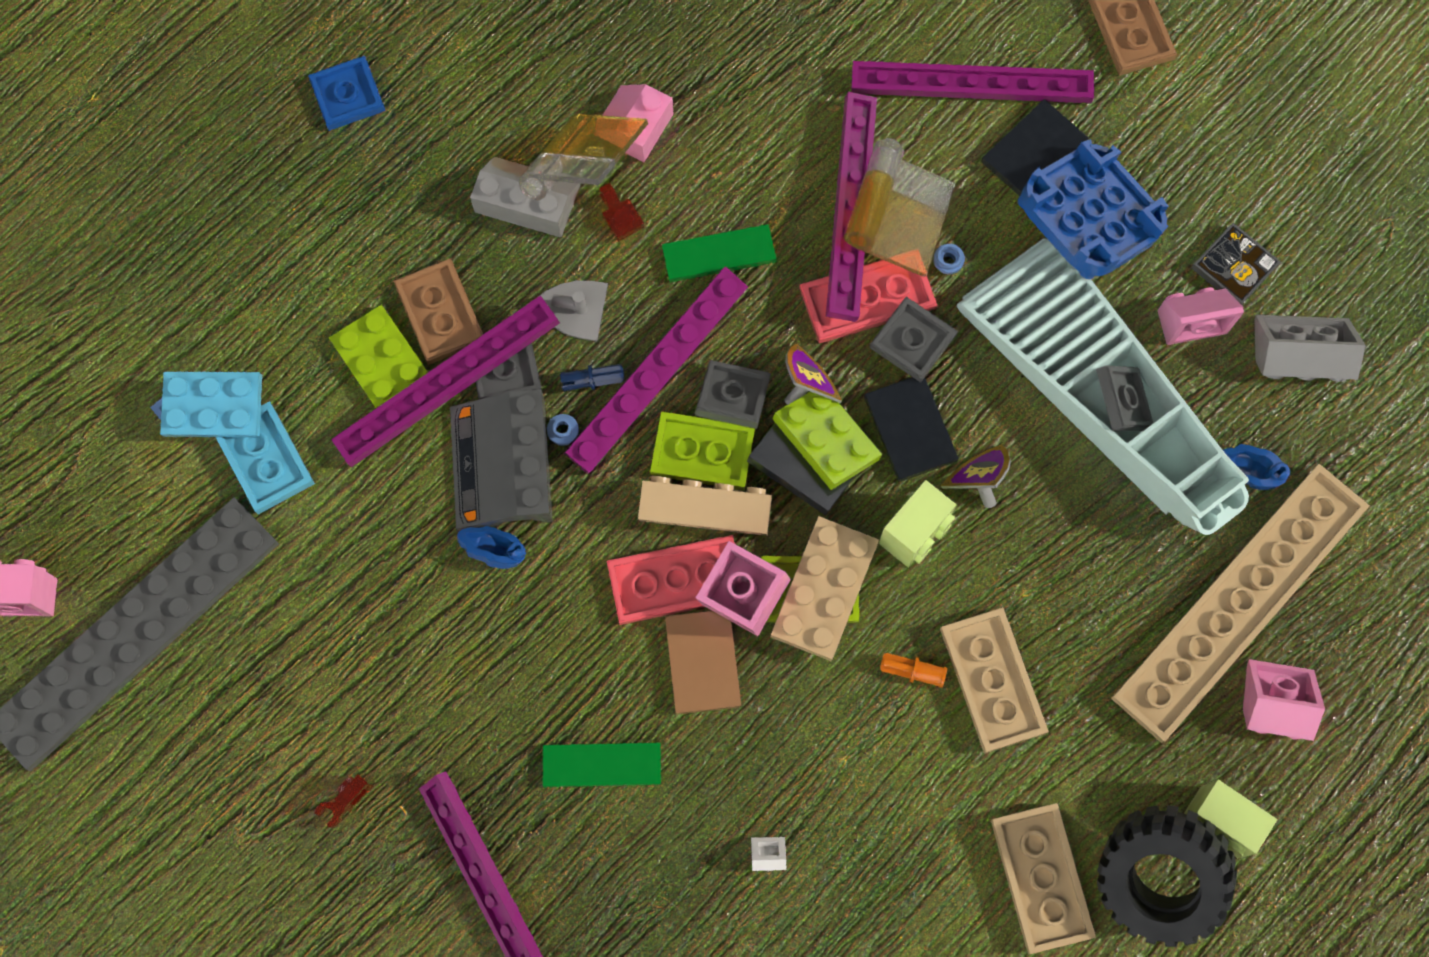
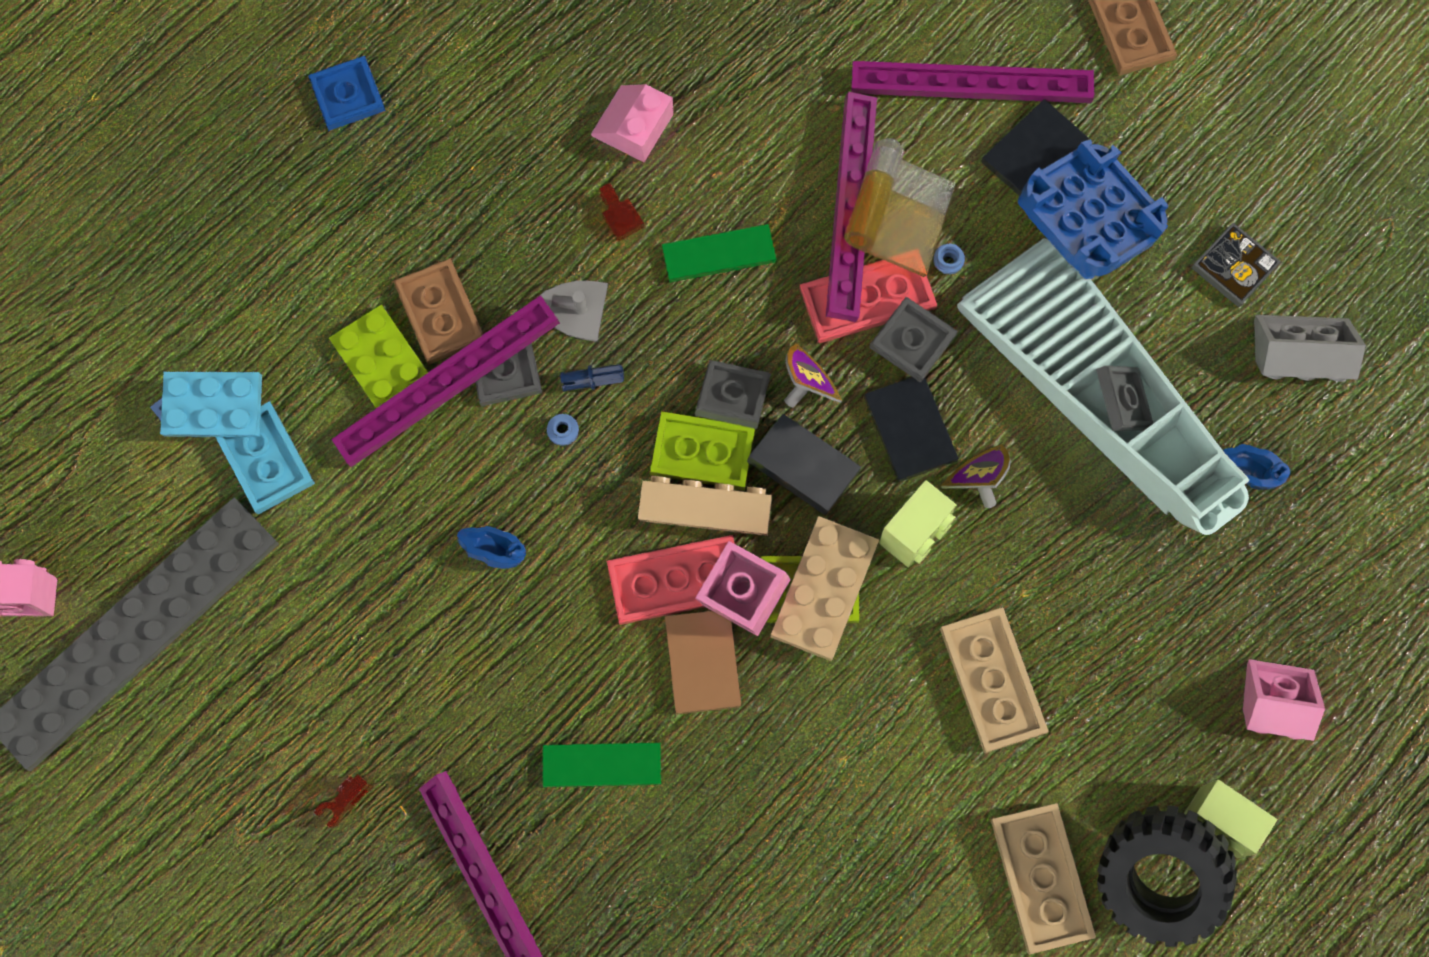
(500, 197): light grey slope -> none
(501, 460): dark grey piece -> none
(581, 152): door -> none
(655, 370): magenta plate -> none
(768, 853): white plate -> none
(827, 438): lime plate -> none
(913, 669): orange axle -> none
(1198, 315): bright pink slope -> none
(1239, 603): tan plate -> none

